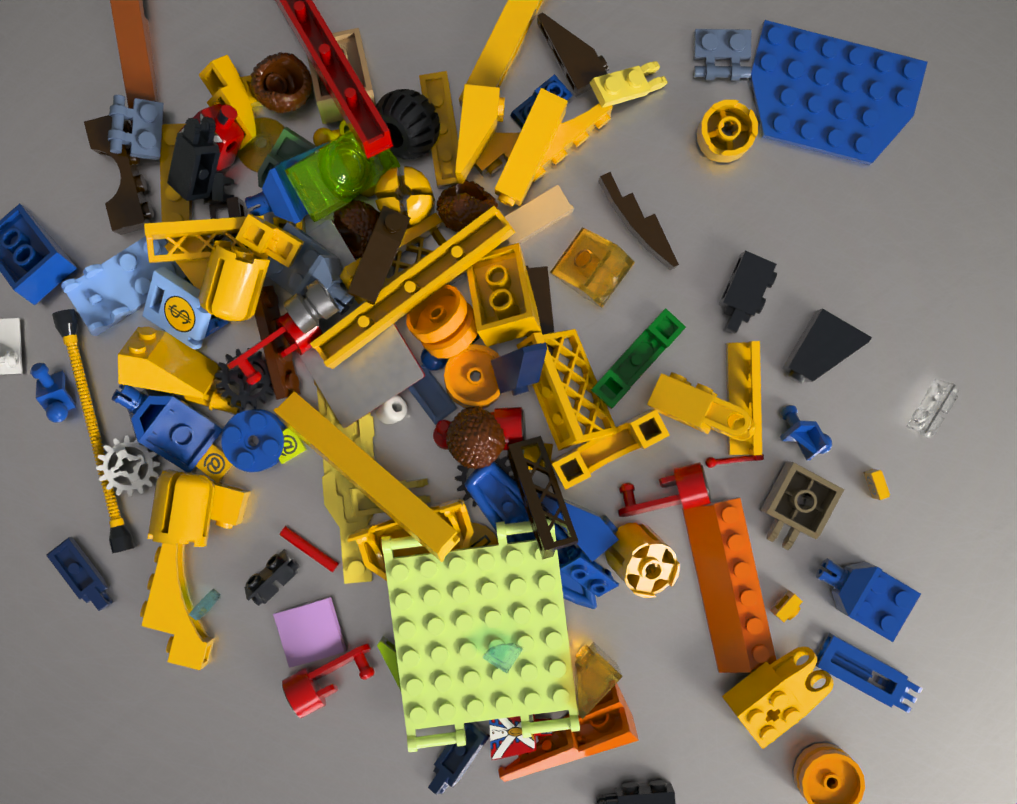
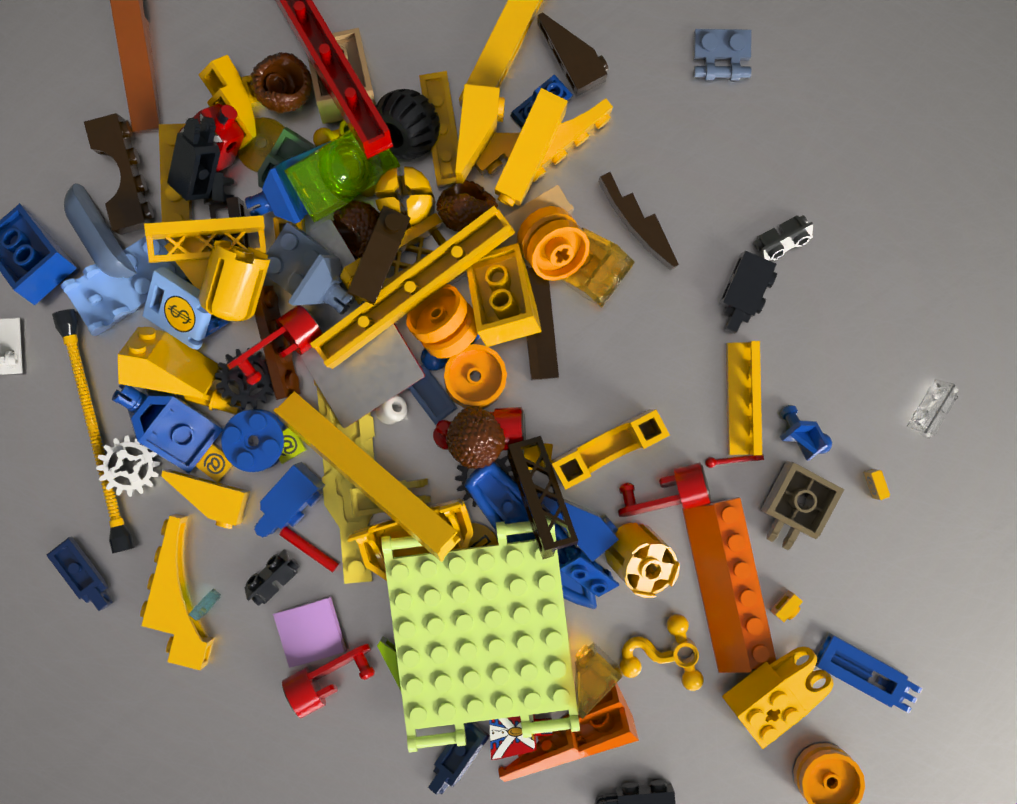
(52, 393): blue piece -> none
(96, 234): none -> sand blue brick
(145, 129): sand blue plate -> none
(181, 509): yellow cylinder -> none
(269, 239): yellow slope -> none
(287, 499): none -> blue hinge
(311, 306): flat silver wheel -> none
(503, 655): clear light blue tile -> none
(519, 368): dark blue slope -> none
(553, 243): none -> light orange wheel
(553, 392): yellow fence -> none
(626, 84): light yellow hinge -> none
(638, 358): green slope -> none
(677, 626): none -> yellow piece
(699, 407): yellow brick -> none
(734, 117): yellow brick -> none
(795, 233): none -> dark grey hinge
(823, 346): black slope -> none
(832, 92): blue plate -> none
(870, 596): blue plate -> none

